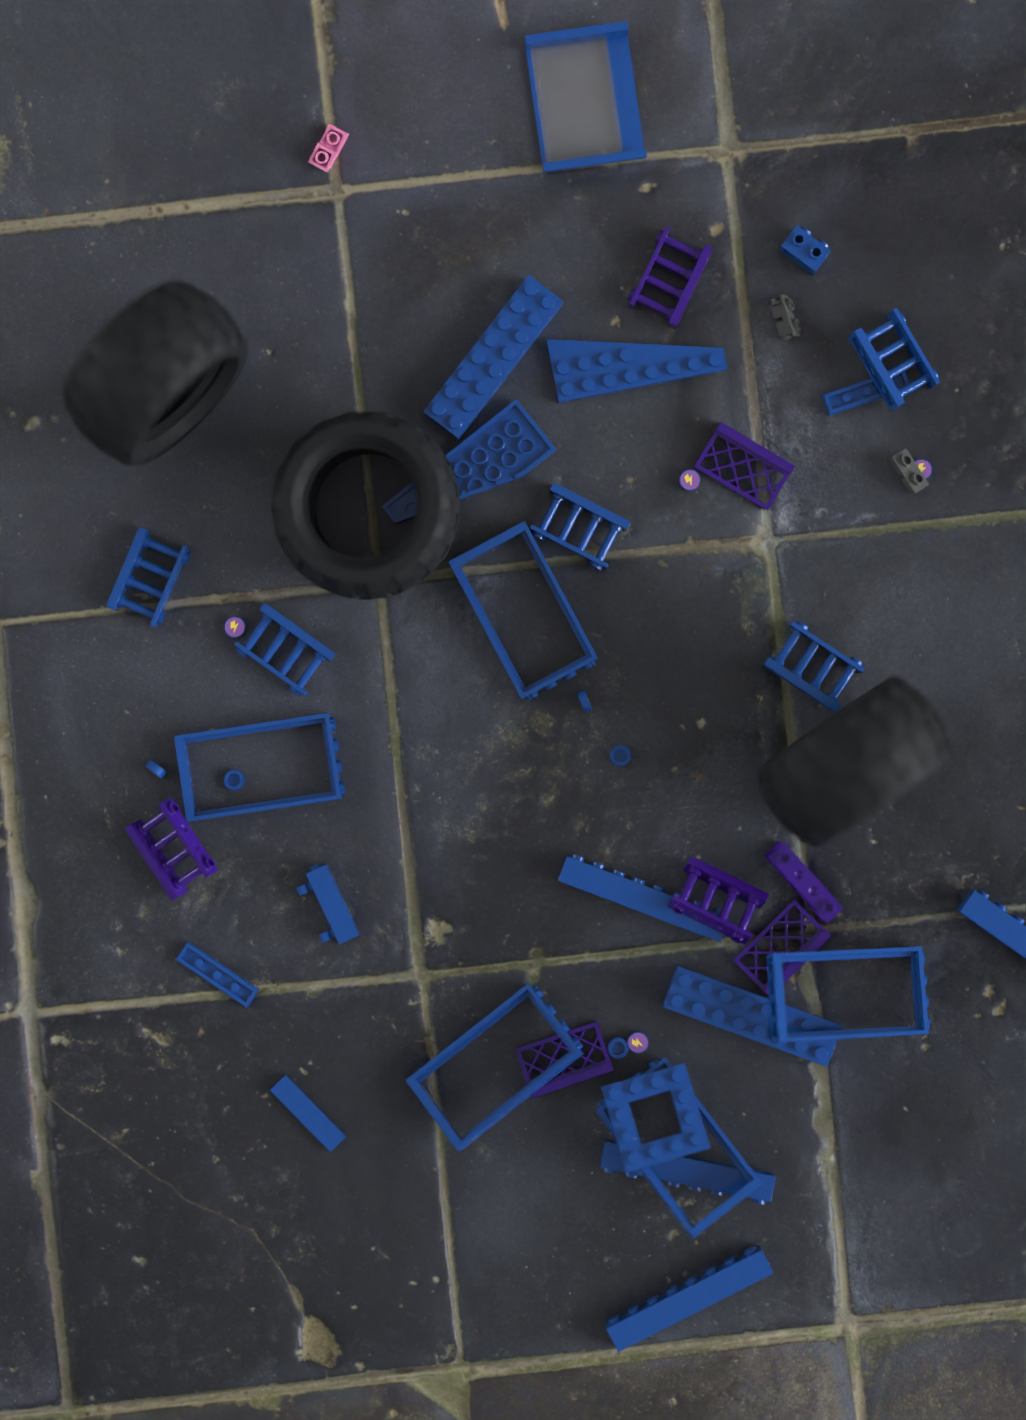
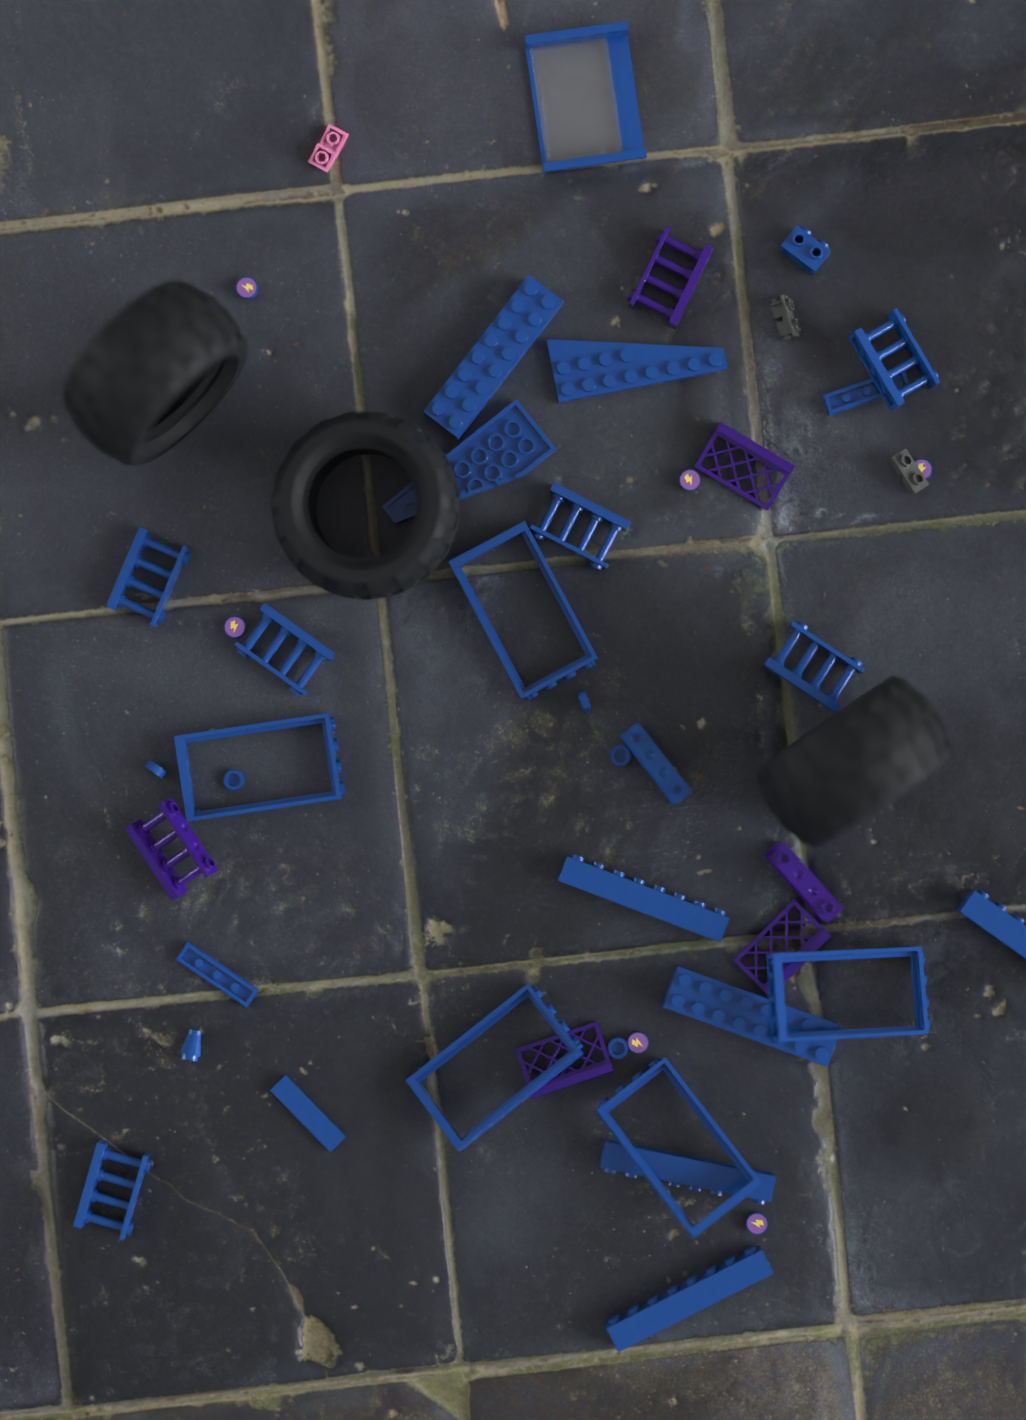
(96, 1174): none -> blue fence
(192, 1046): none -> blue cone
(247, 288): none -> medium lavender tile
(332, 903): blue brick -> none
(617, 1100): blue plate -> none
(655, 763): none -> blue fence
(732, 886): dark purple fence -> none
(756, 1223): none -> medium lavender tile

